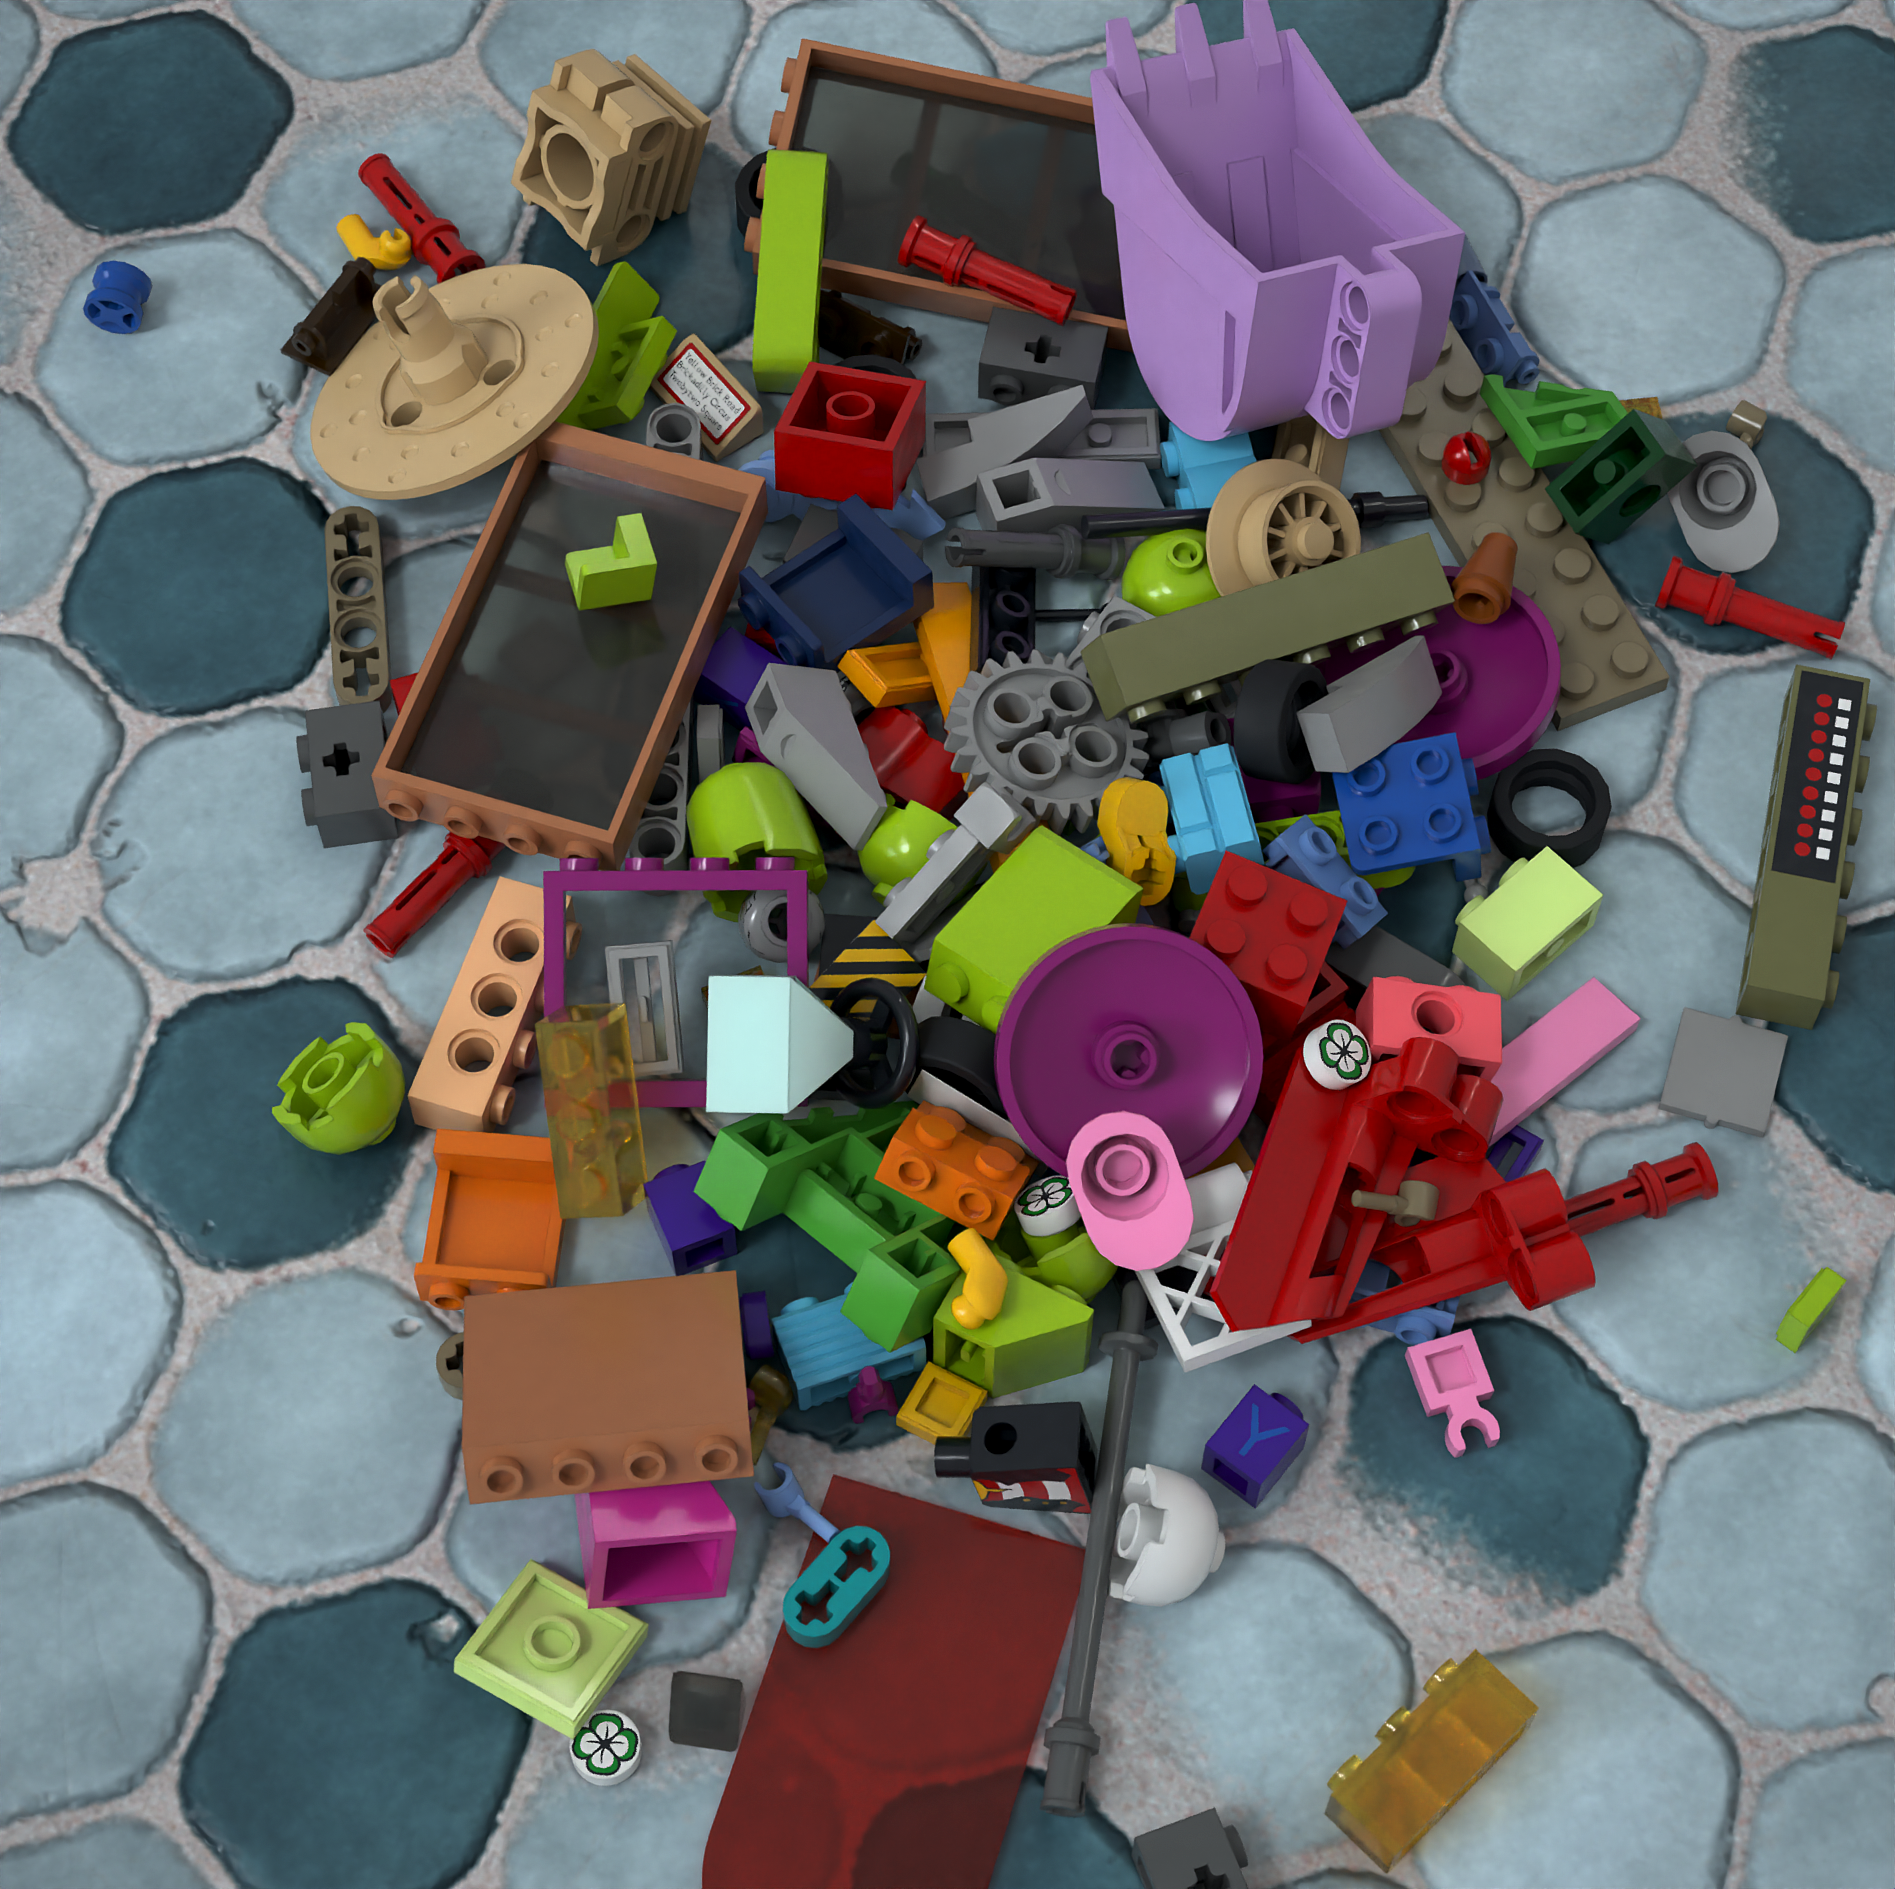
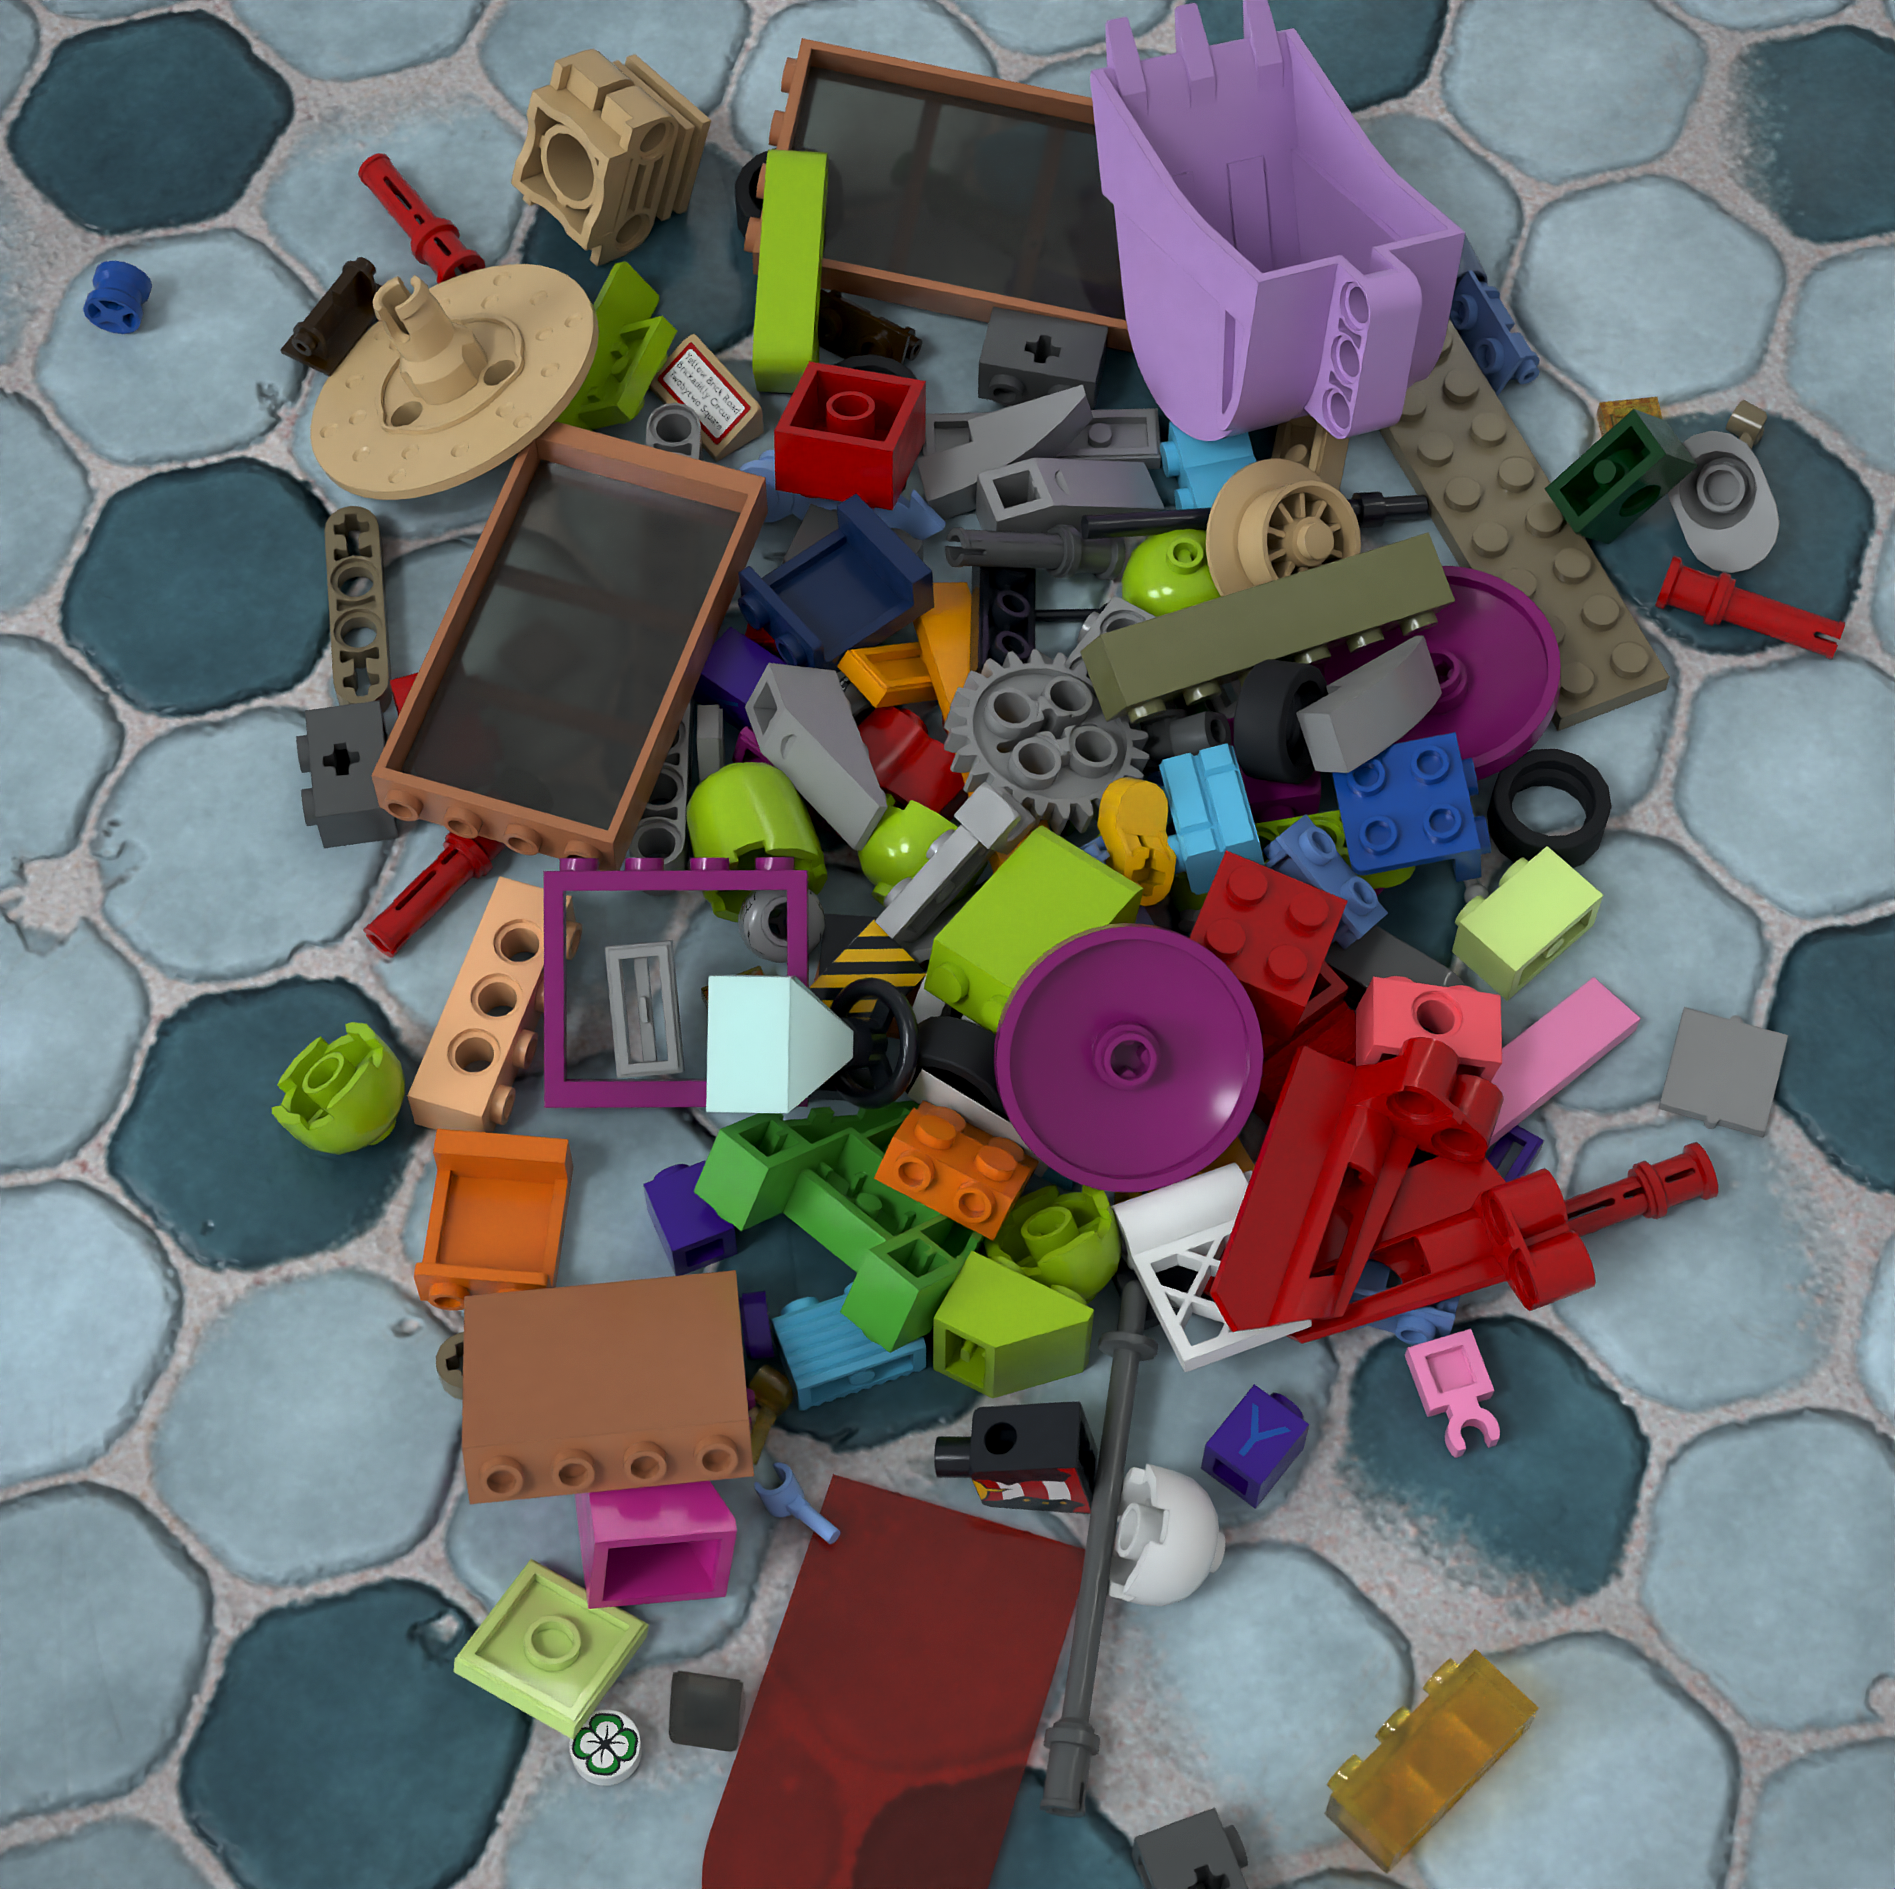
(382, 251): yellow arm -> none
(592, 1110): clear yellow brick -> none
(614, 572): lime panel -> none
(848, 1597): teal beam -> none
(871, 1395): magenta piece -> none
(940, 1405): yellow tile -> none
(962, 262): red pin -> none
(984, 1281): yellow arm -> none
(1047, 1207): white tile -> none
(1130, 1190): bright pink piece -> none
(1337, 1054): white tile -> none
(1414, 1202): dark tan hand -> none
(1457, 462): red hinge -> none
(1486, 581): dark orange cone -> none
(1554, 421): bright green wing -> none
(1805, 848): brick -> none
(1809, 1308): lime tile -> none

